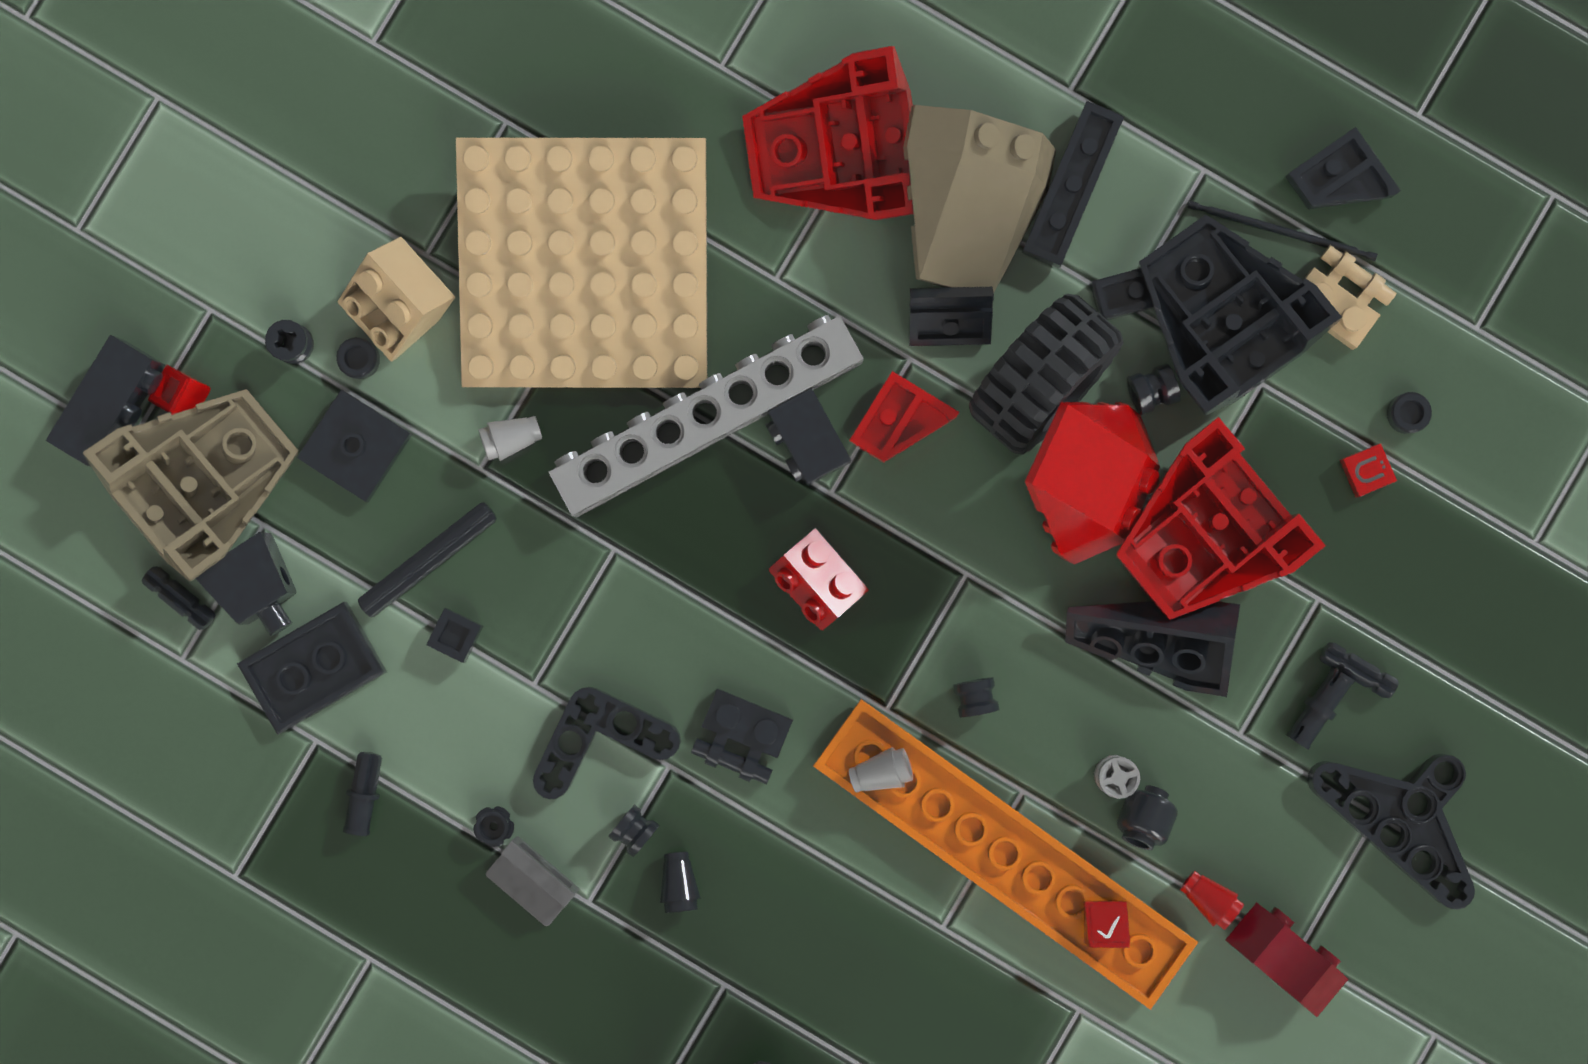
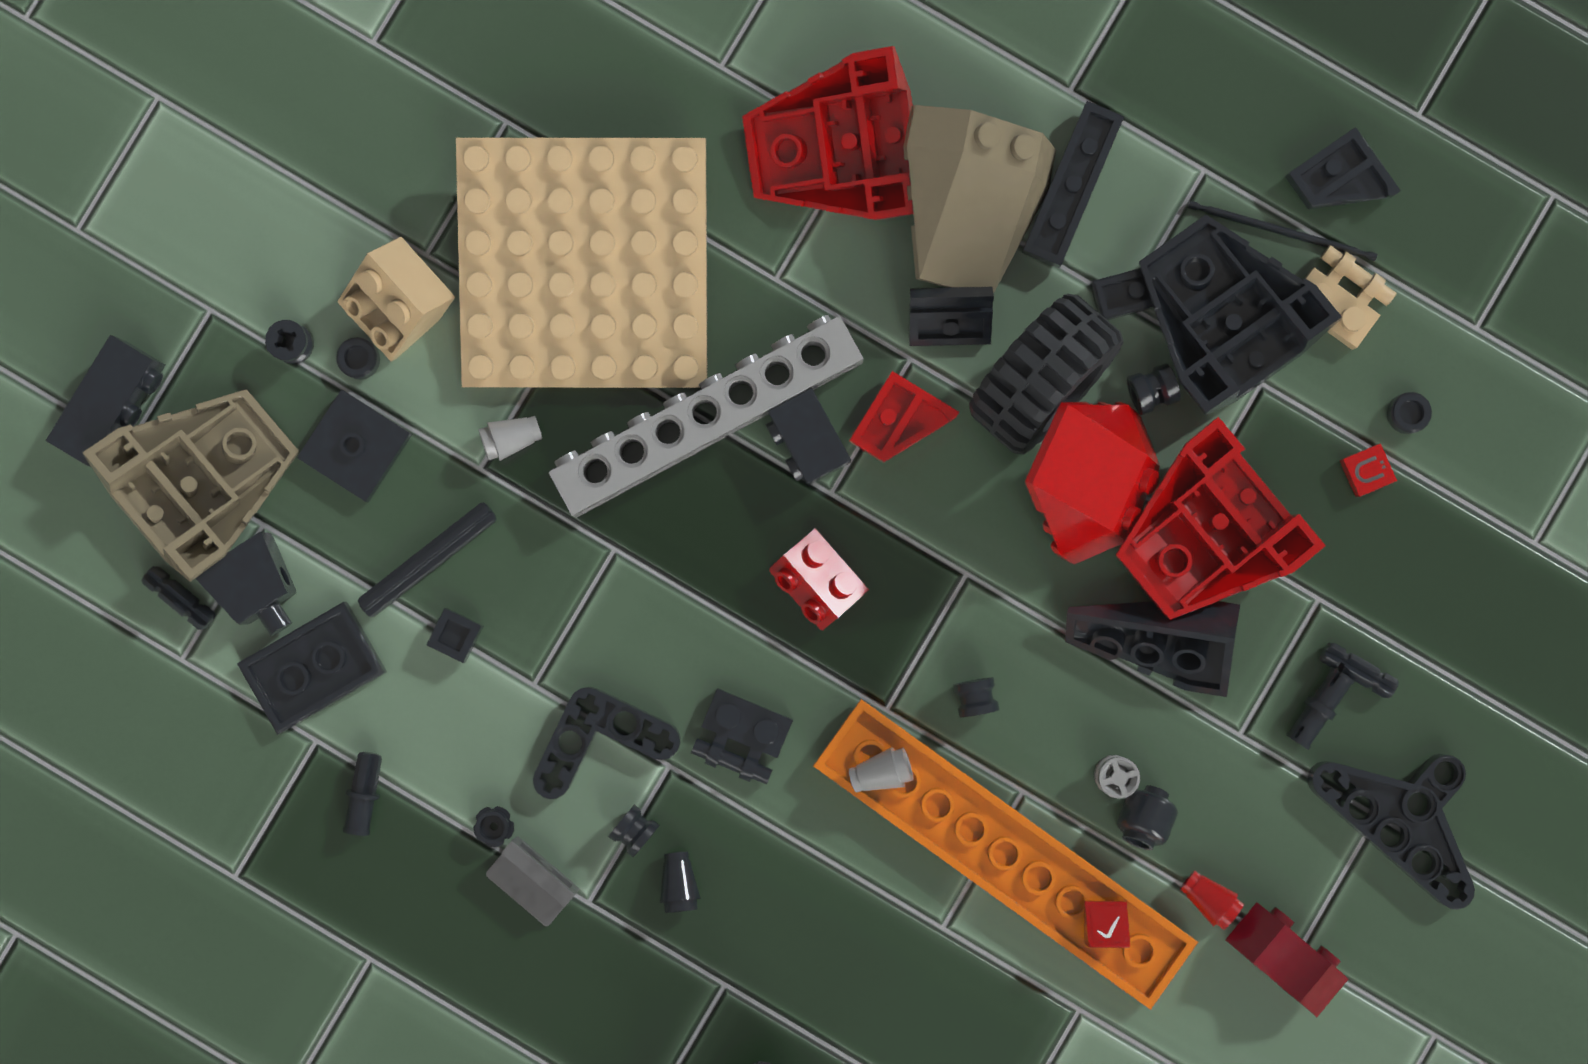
(178, 391): red slope -> none

